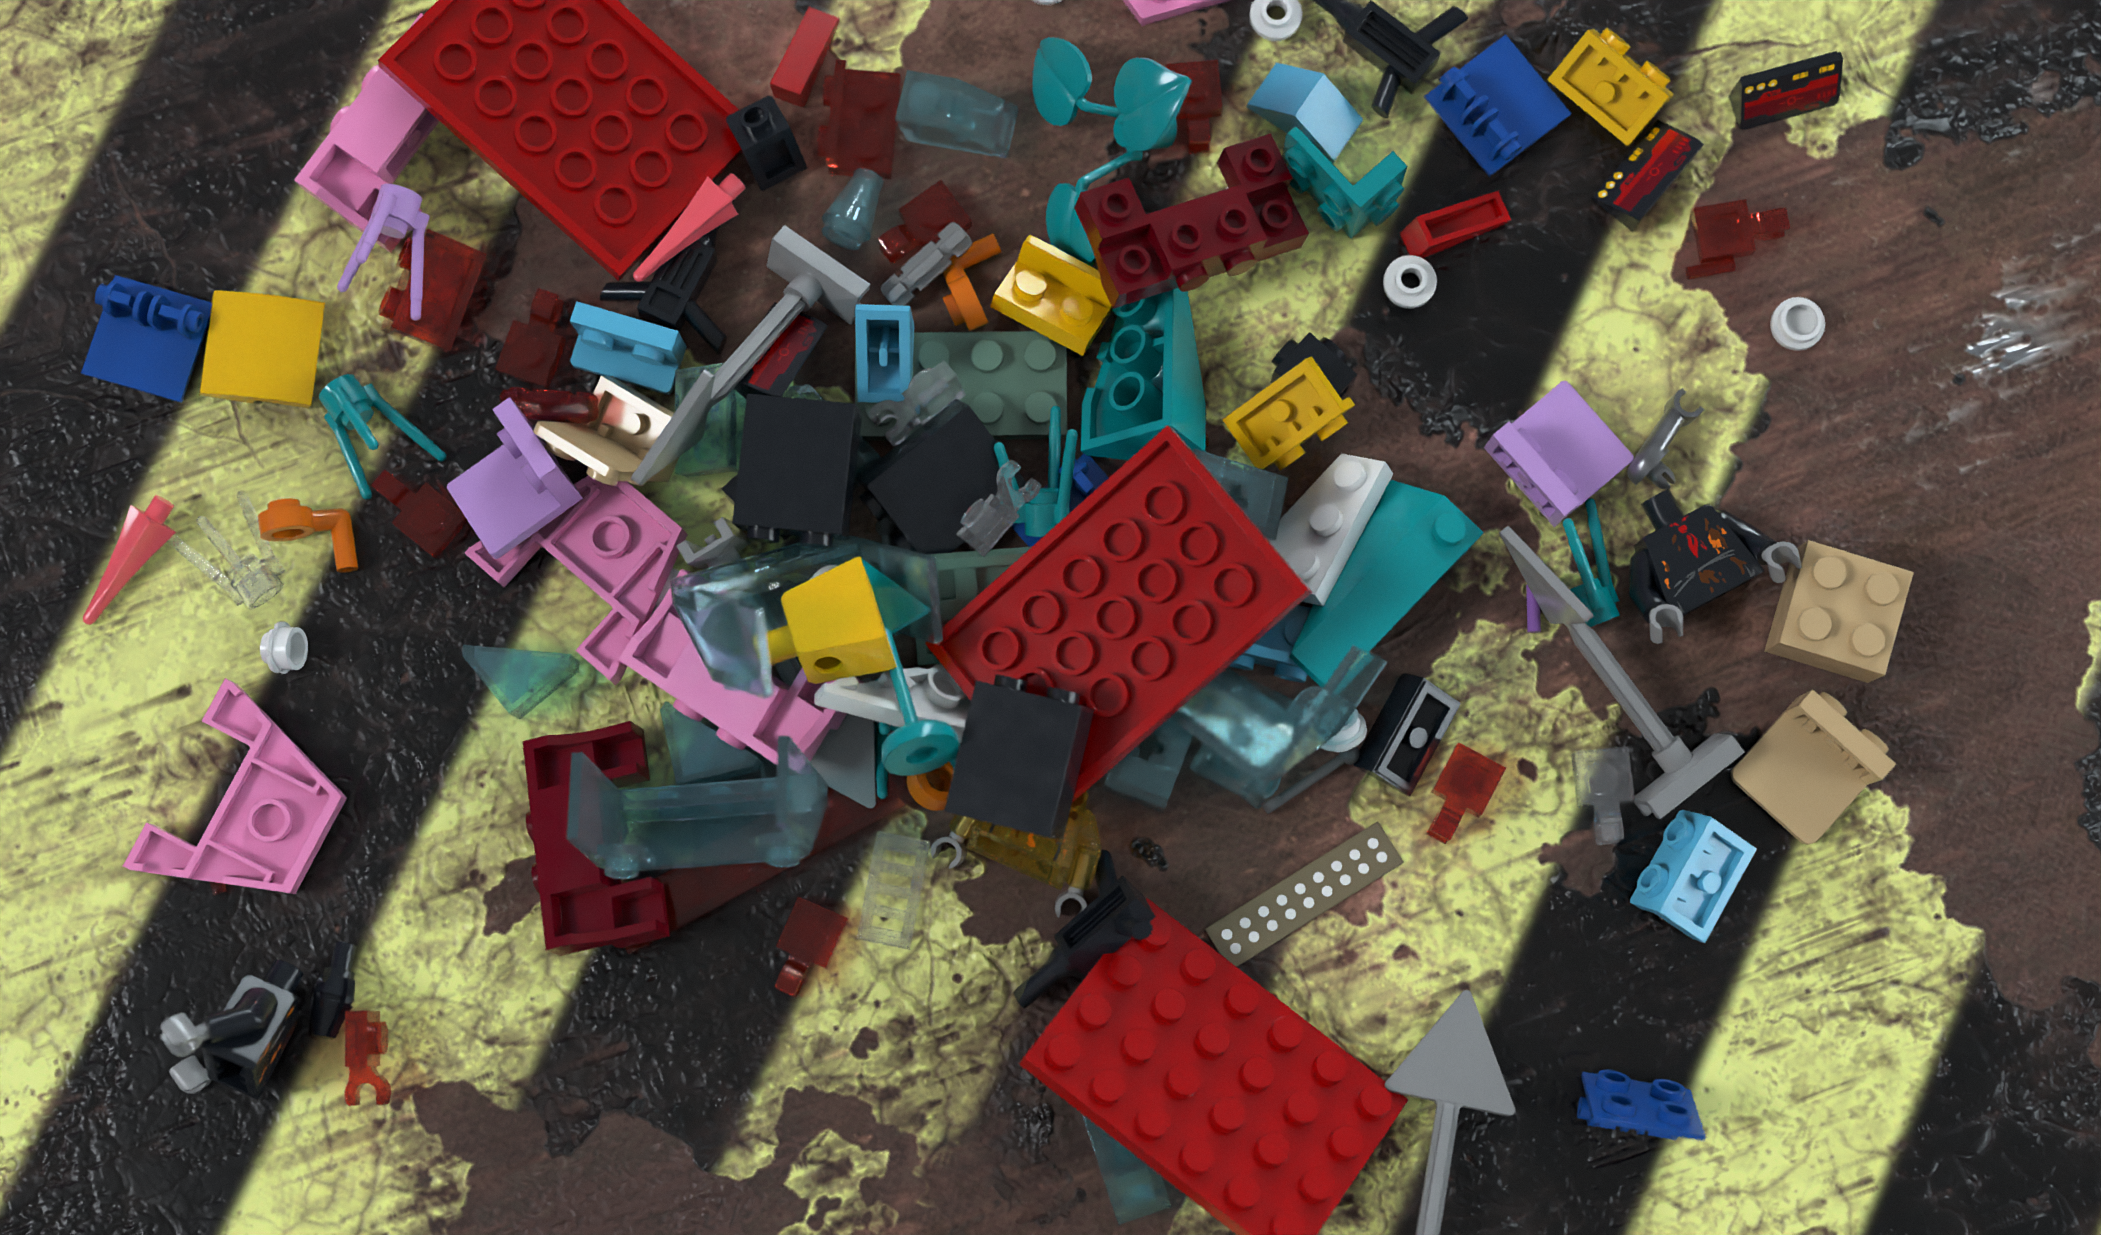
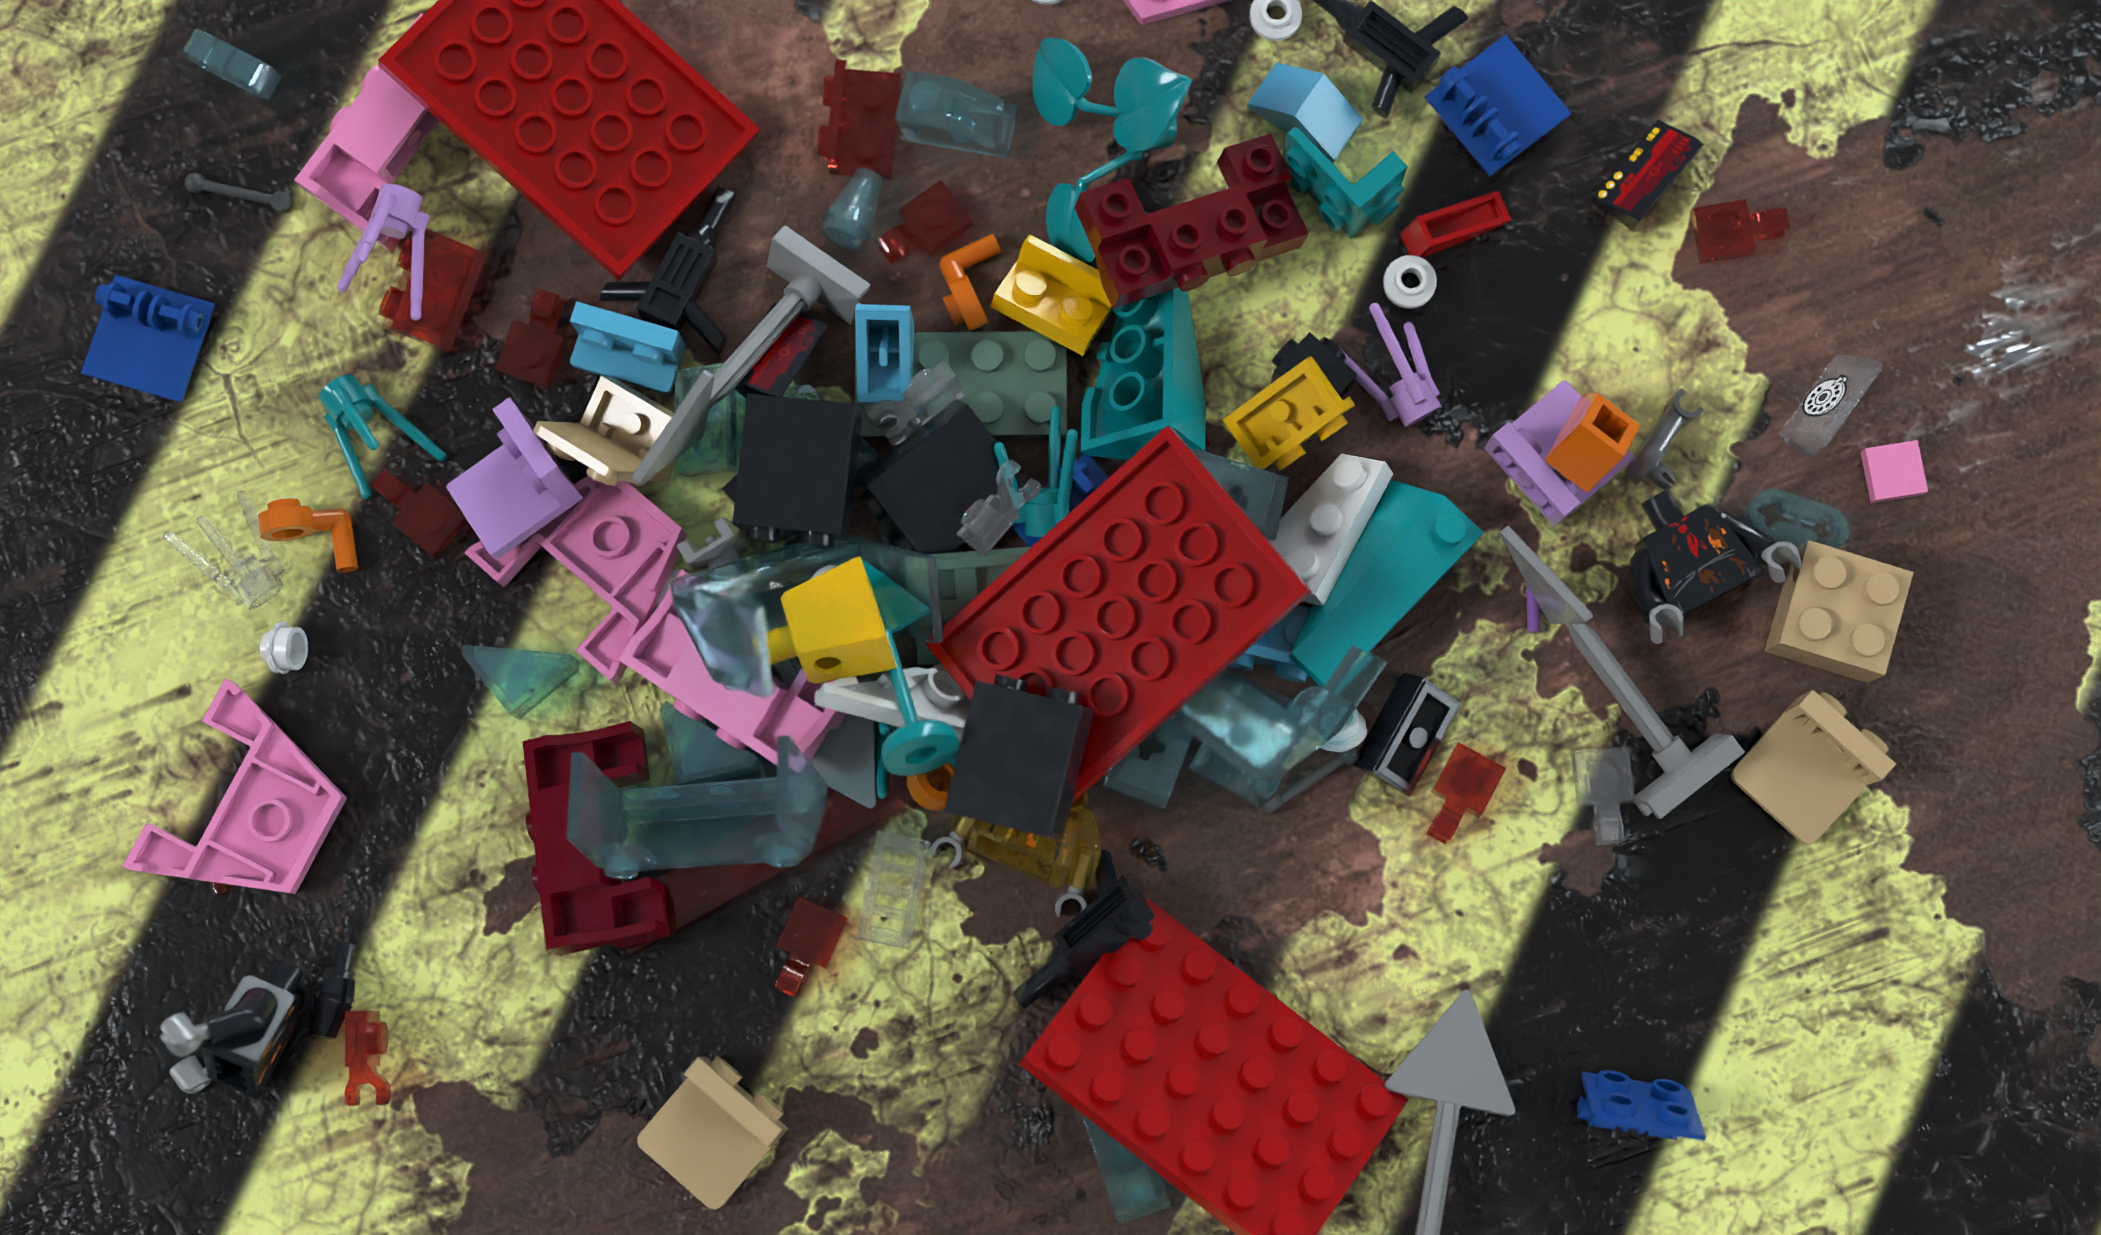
(138, 541): coral piece -> none
(231, 64): none -> clear light blue beam
(262, 348): yellow slope -> none
(280, 200): none -> dark grey hinge
(554, 404): clear red axle -> none
(705, 212): coral piece -> none
(712, 1132): none -> tan bracket
(766, 142): black bracket -> none
(804, 57): red piece -> none
(926, 265): light grey axle -> none
(1201, 101): clear red plate -> none
(1304, 895): dark tan sticker -> none
(1415, 393): none -> lavender plant
(1591, 441): none -> orange slope
(1596, 593): teal plant -> none
(1611, 84): yellow bracket -> none
(1693, 873): medium azure bracket -> none
(1710, 268): clear red piece -> none
(1787, 90): slope -> none
(1797, 323): white plate -> none
(1799, 511): none -> clear light blue beam
(1829, 403): none -> clear slope
(1894, 471): none -> bright pink tile

